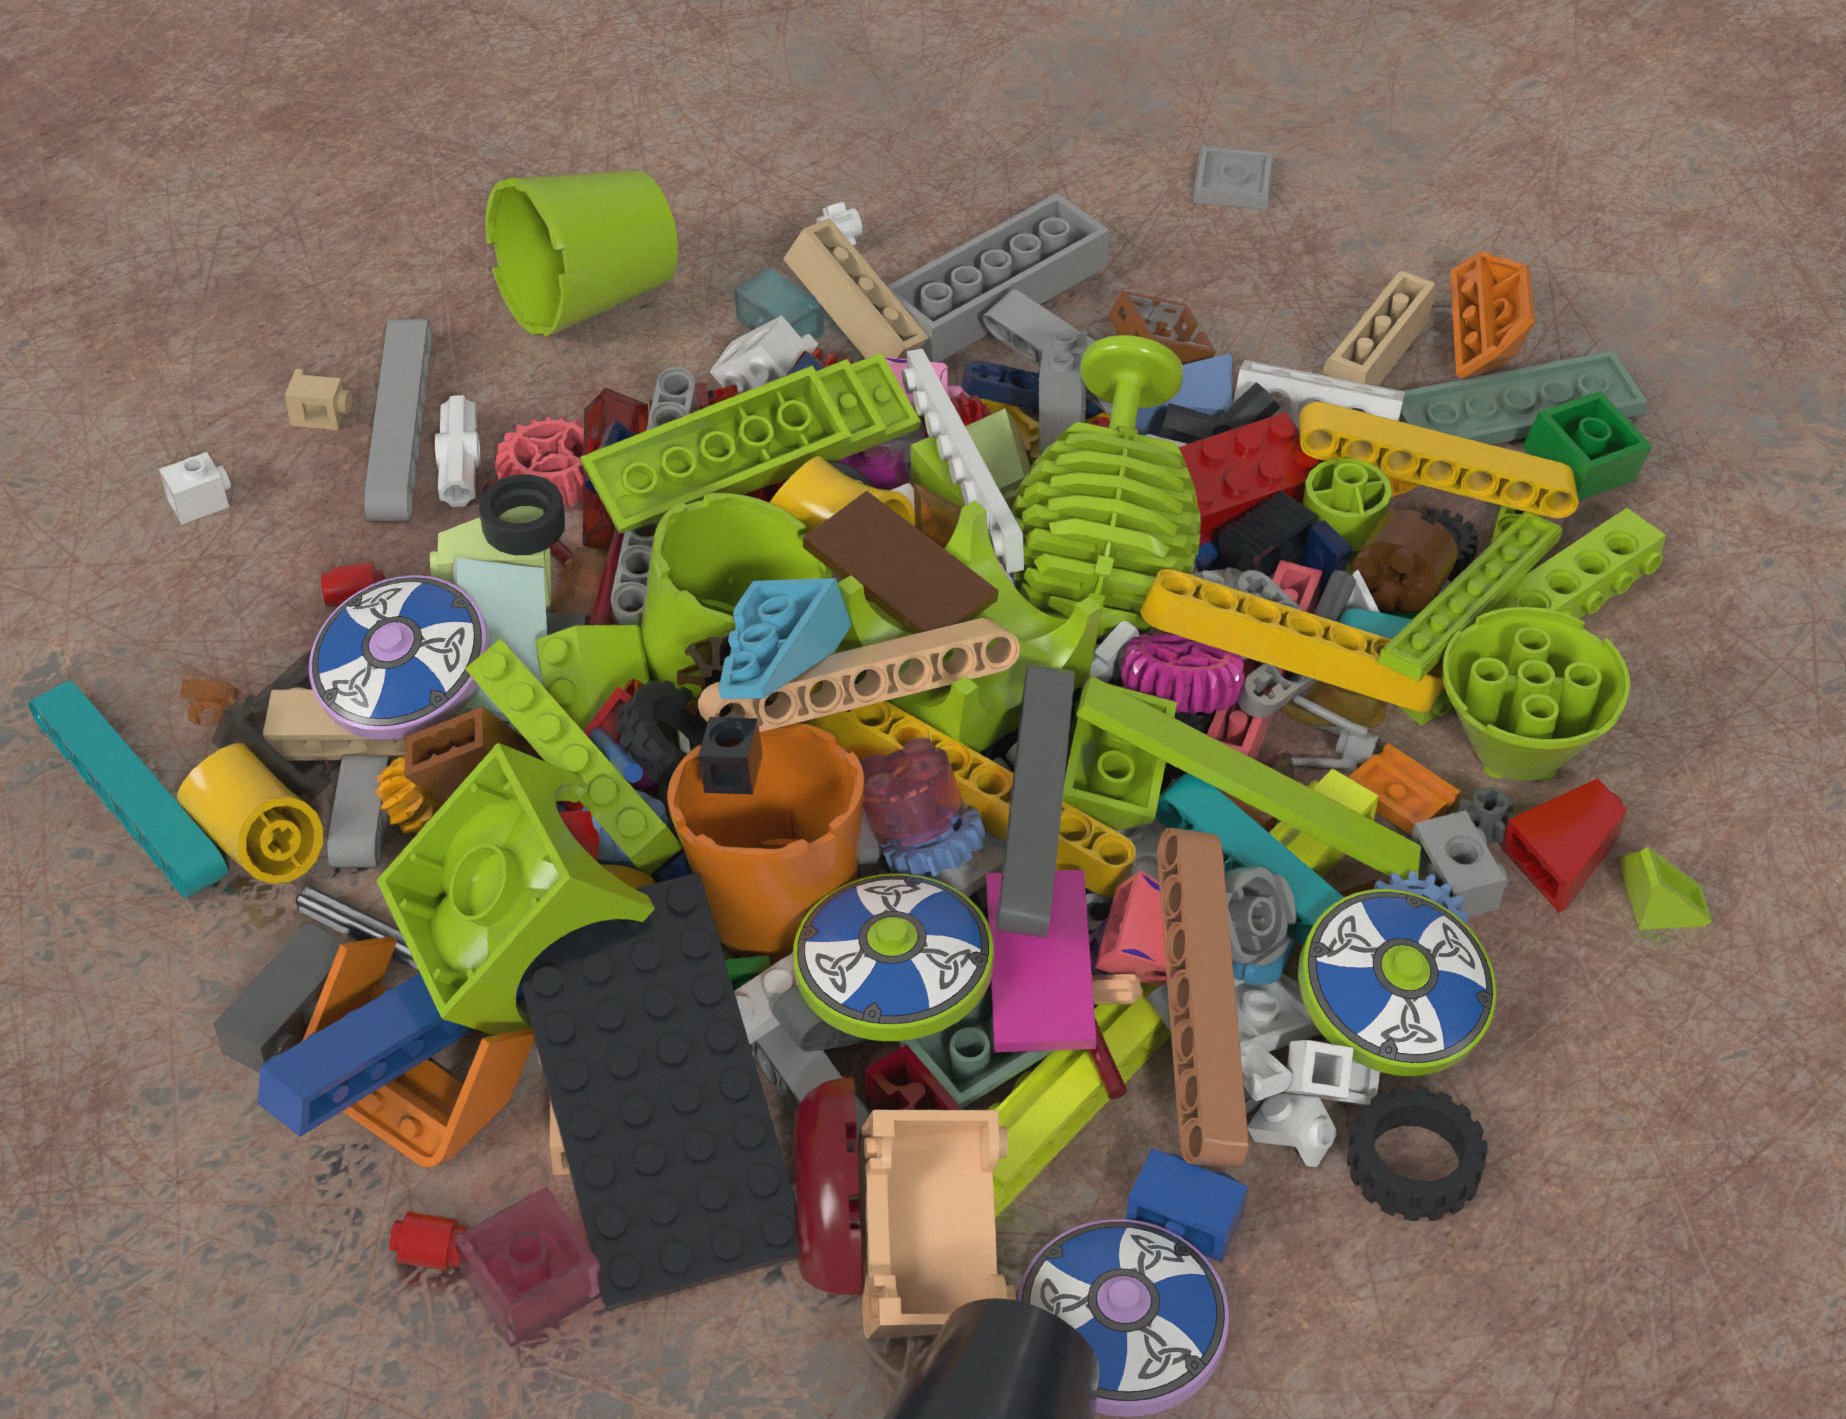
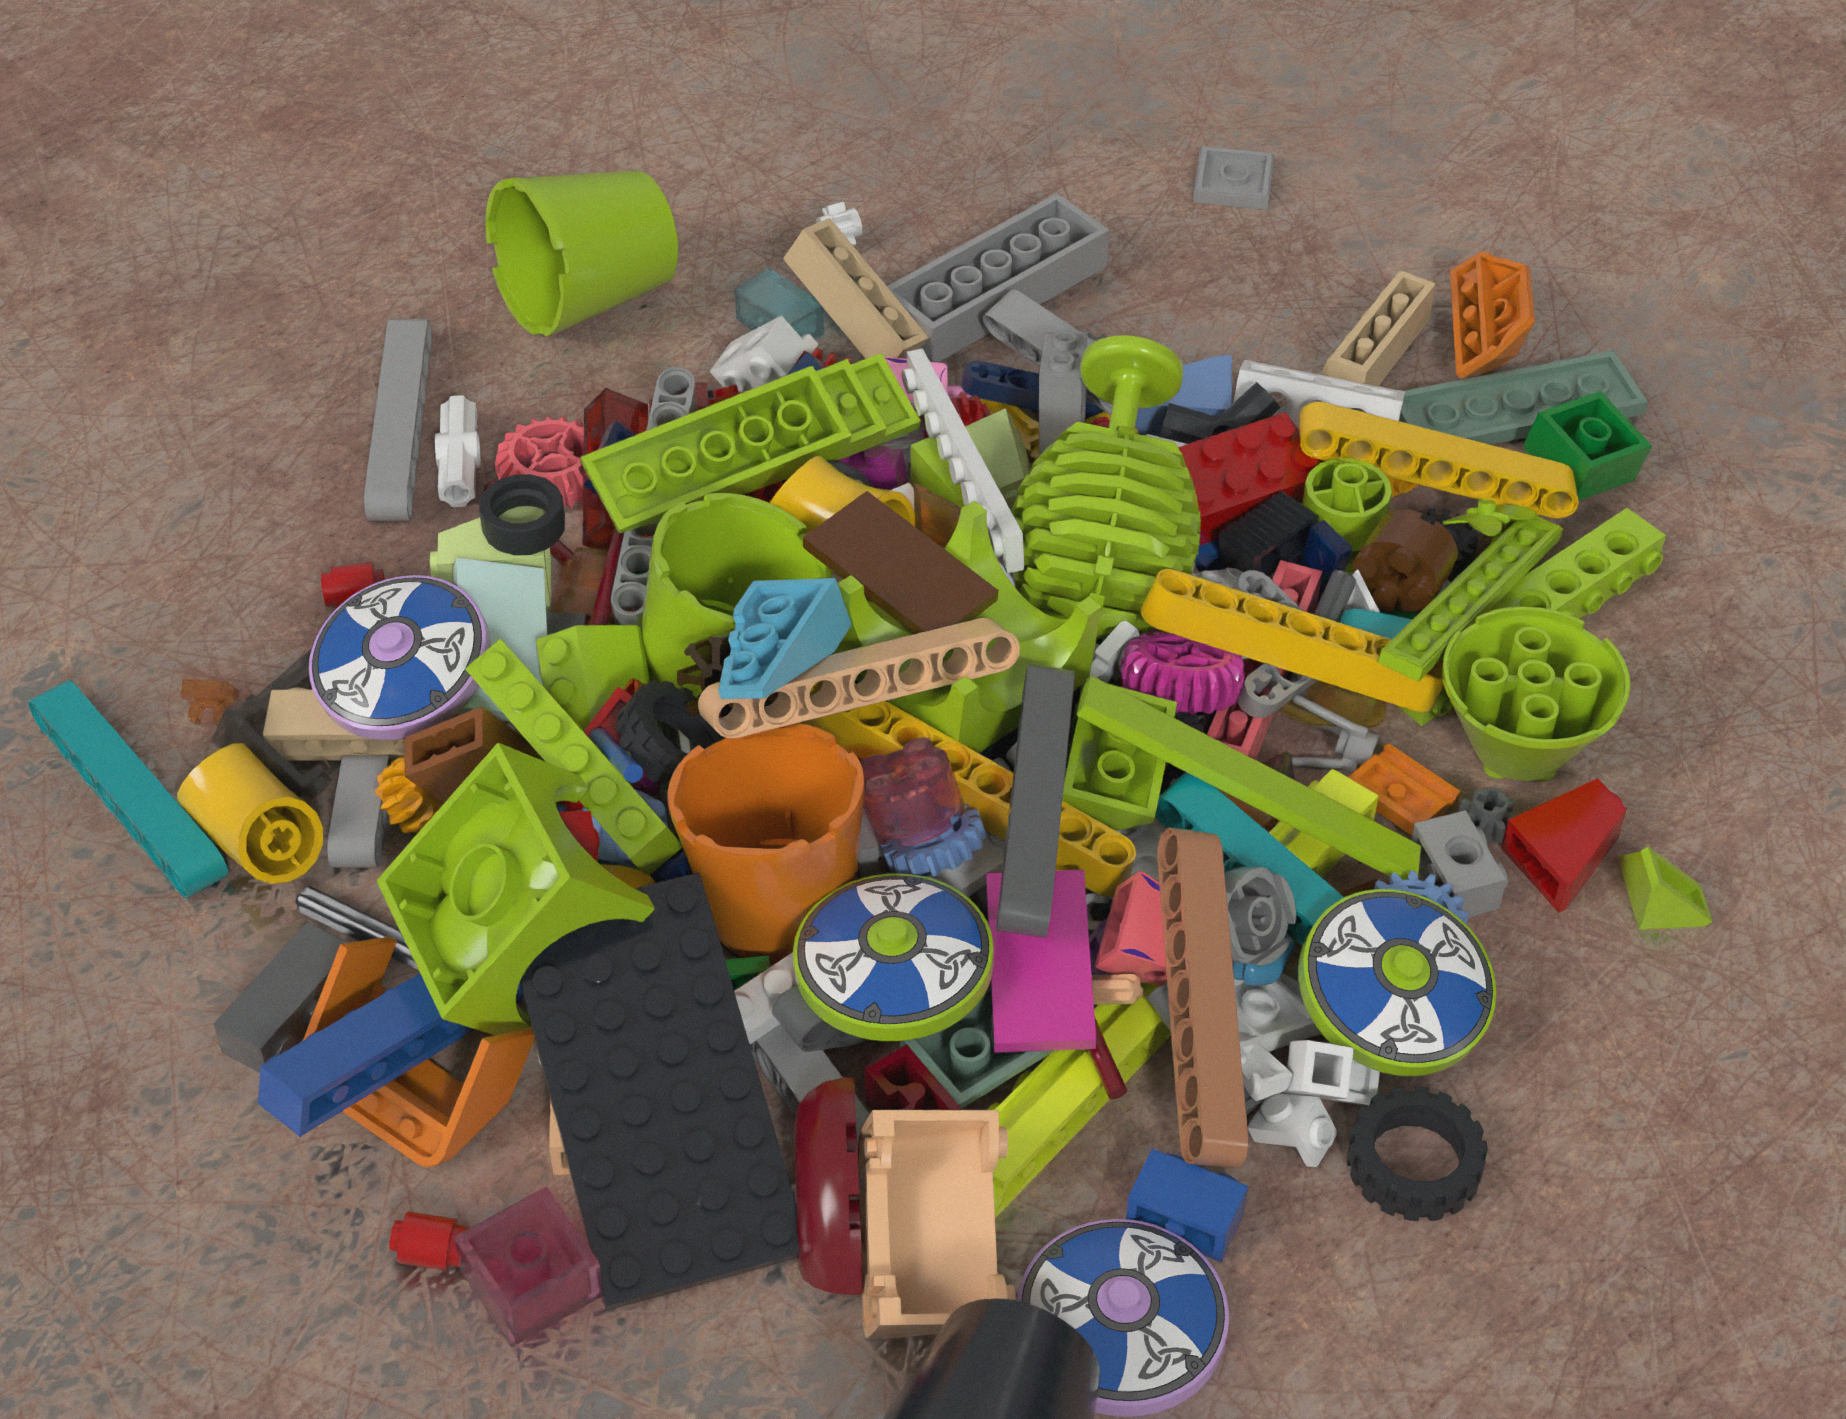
(195, 487): white brick -> none
(317, 401): tan brick -> none
(730, 755): black brick -> none
(1161, 322): dark orange piece -> none
(1489, 516): none -> lime piece

